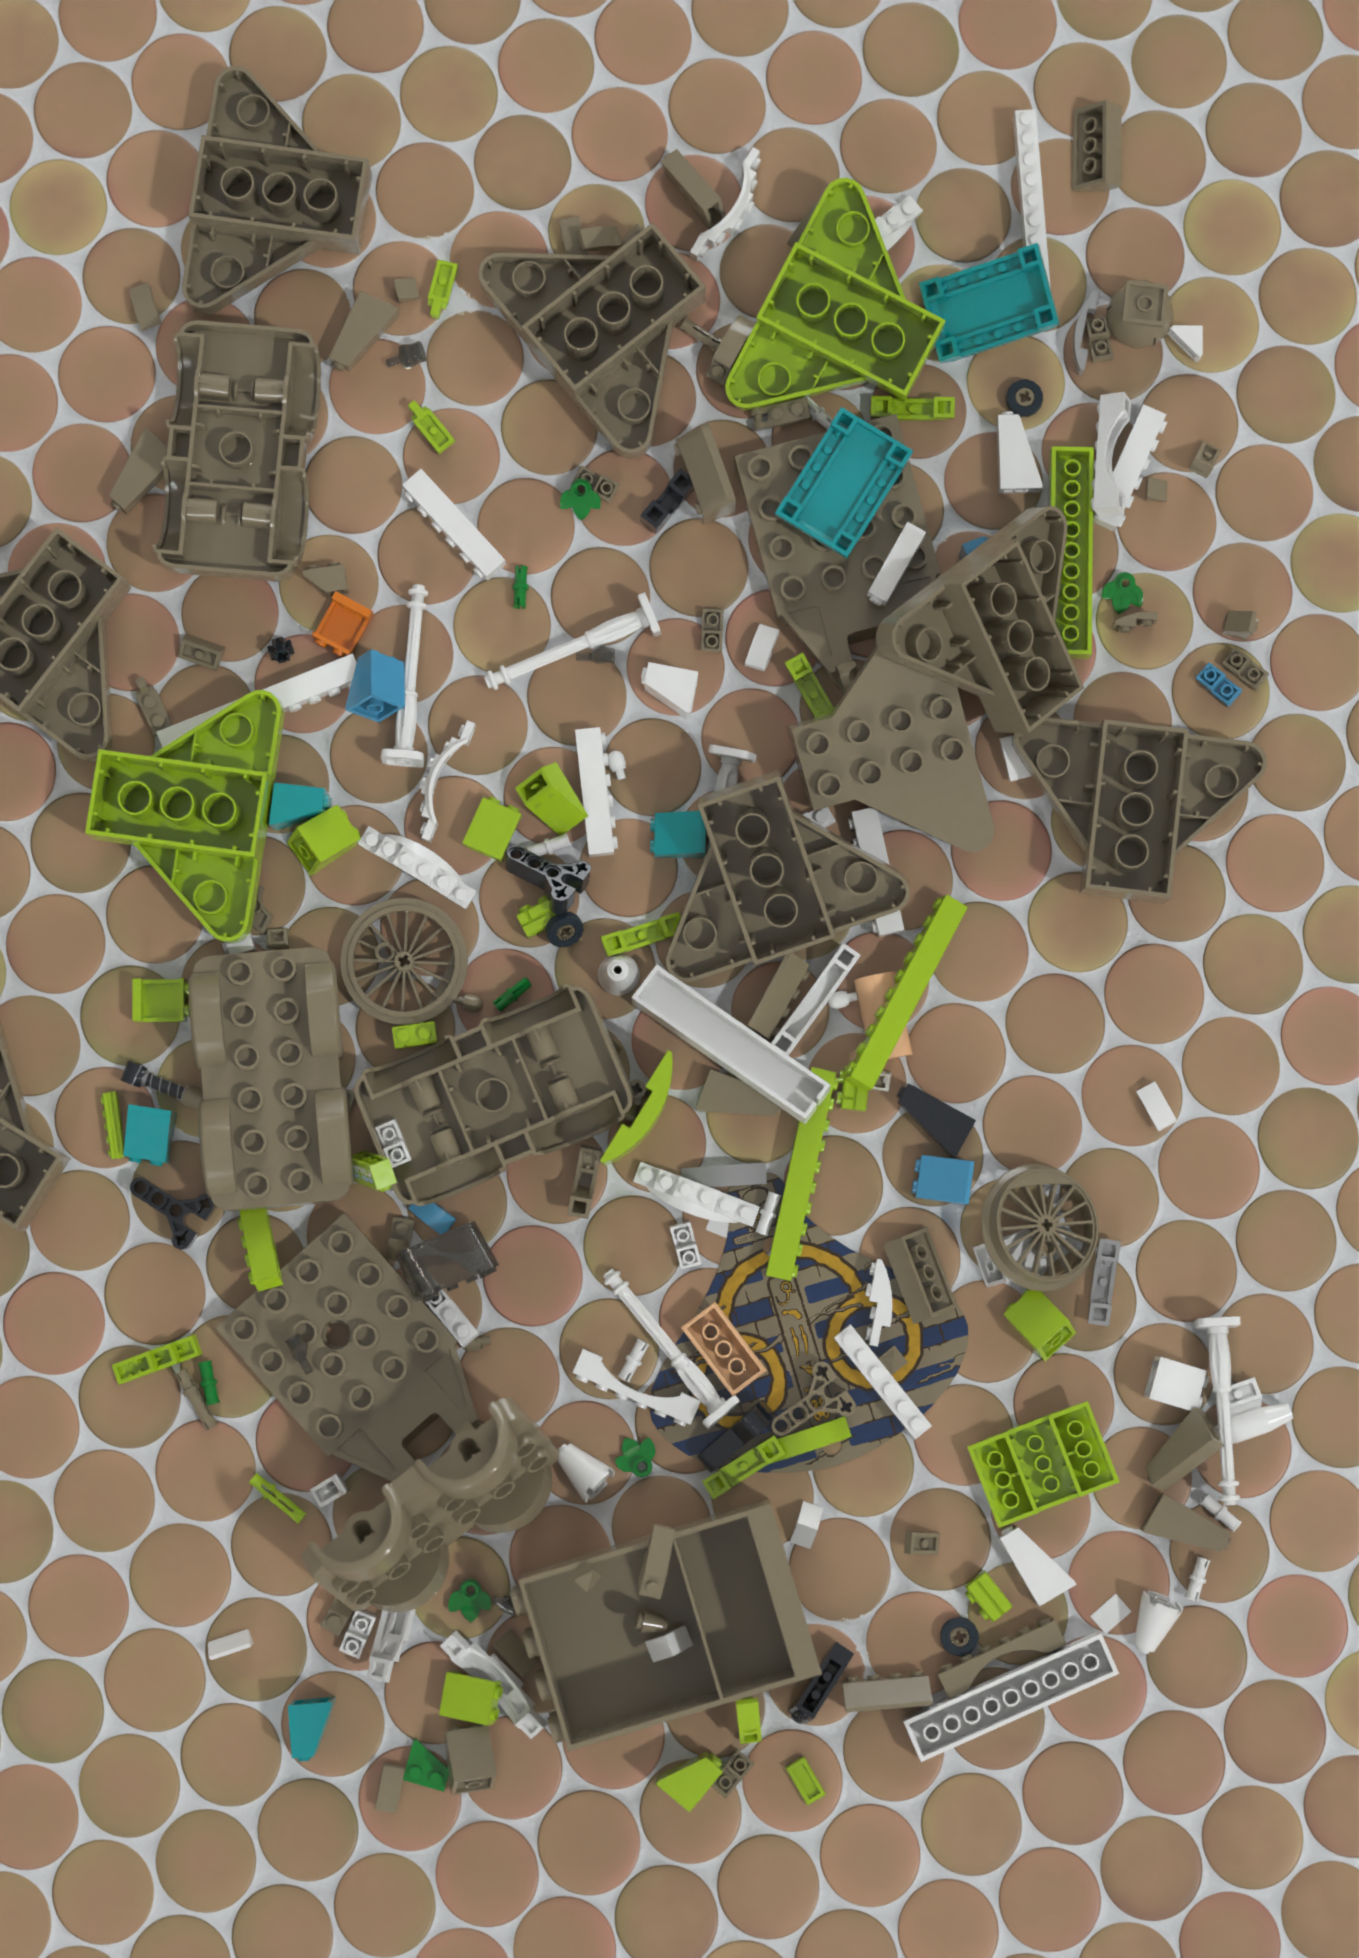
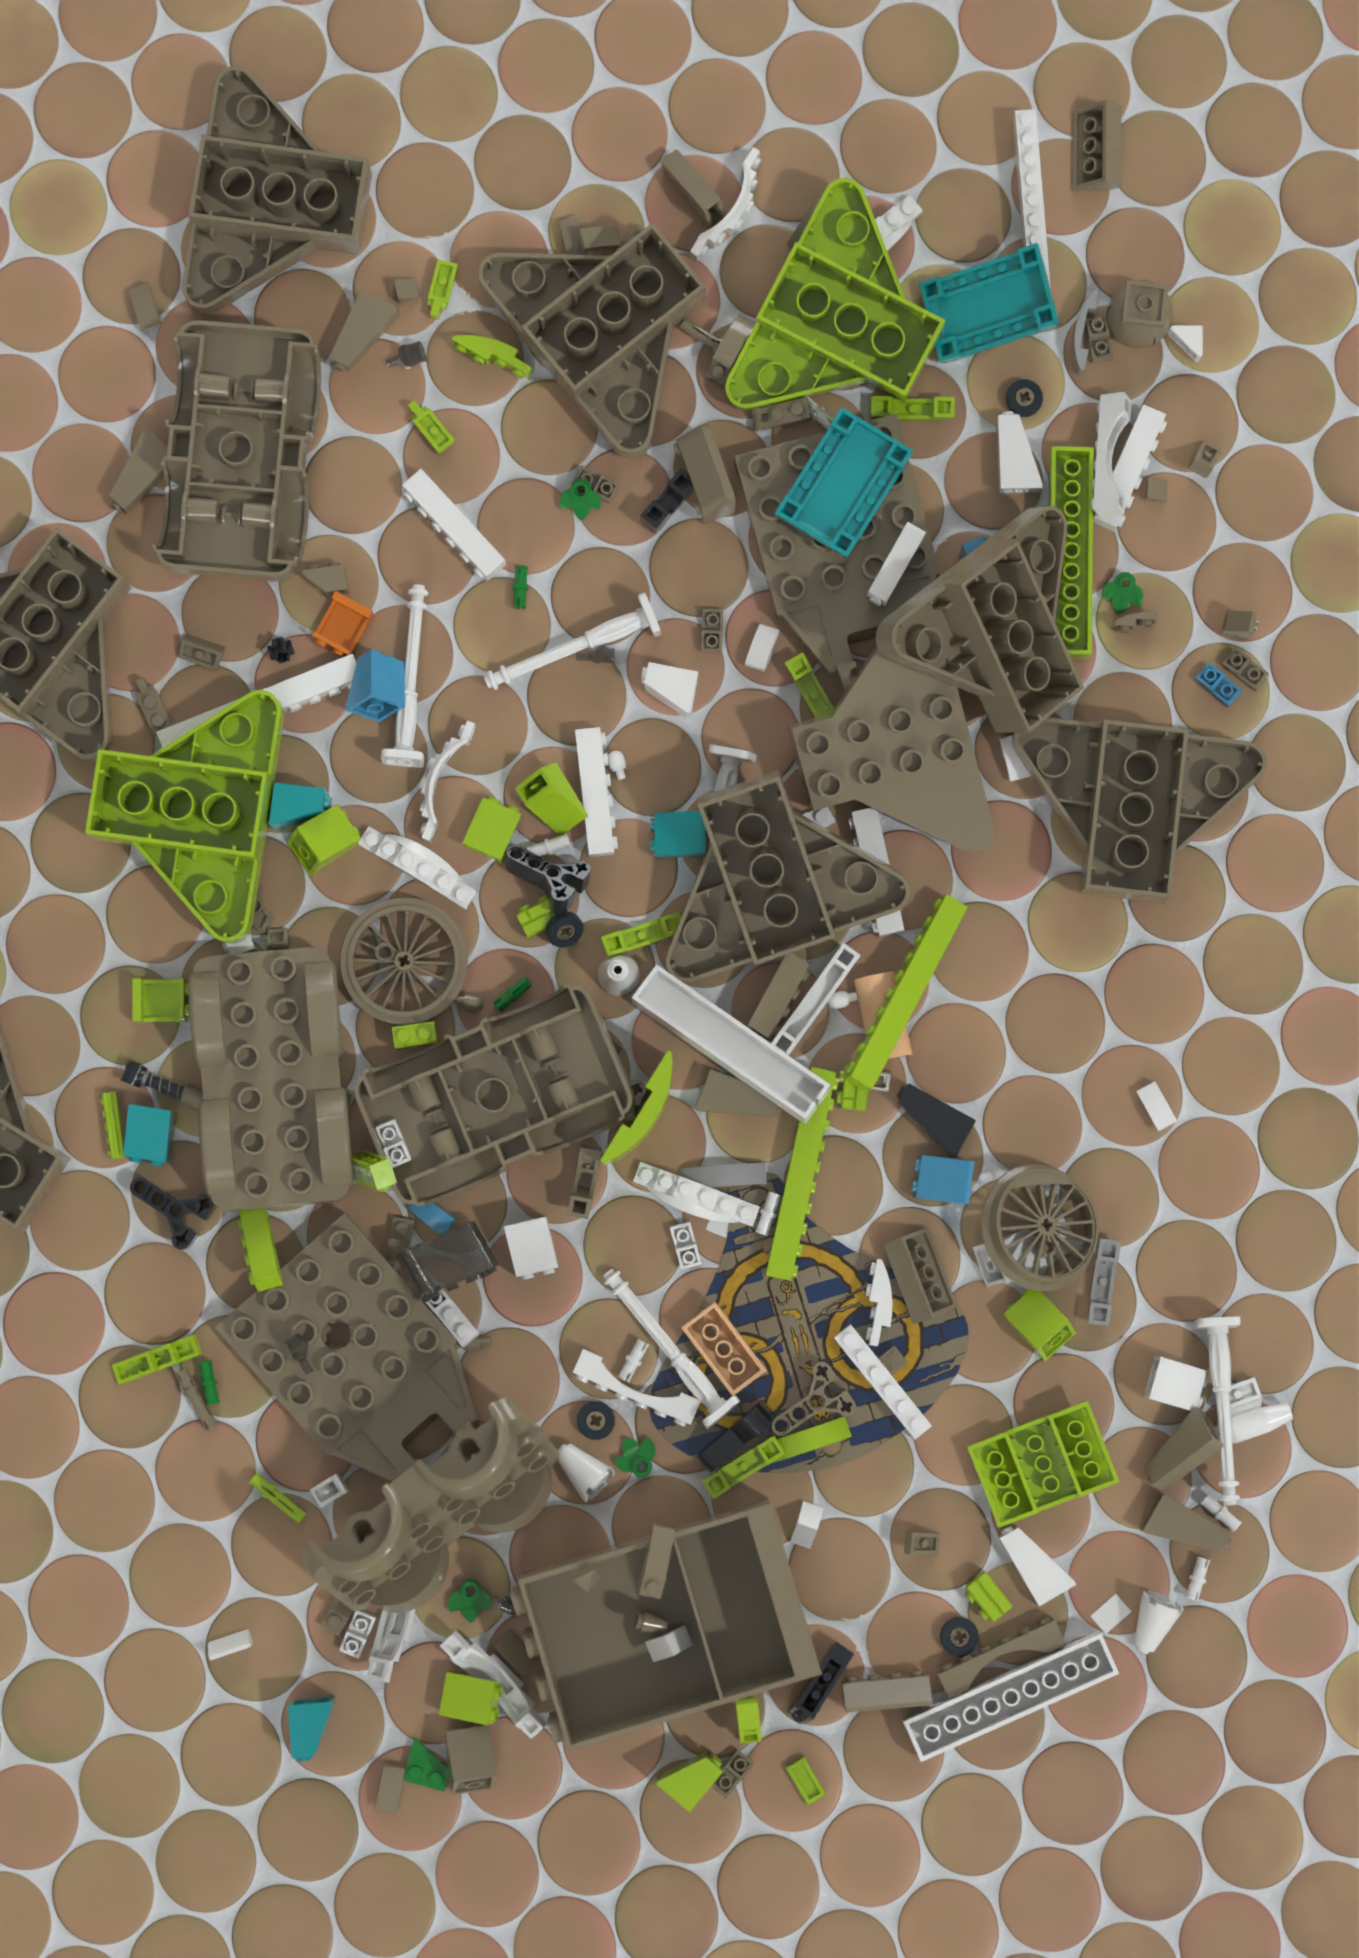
(486, 349): none -> lime slope
(531, 1248): none -> white slope
(598, 1409): none -> black bush

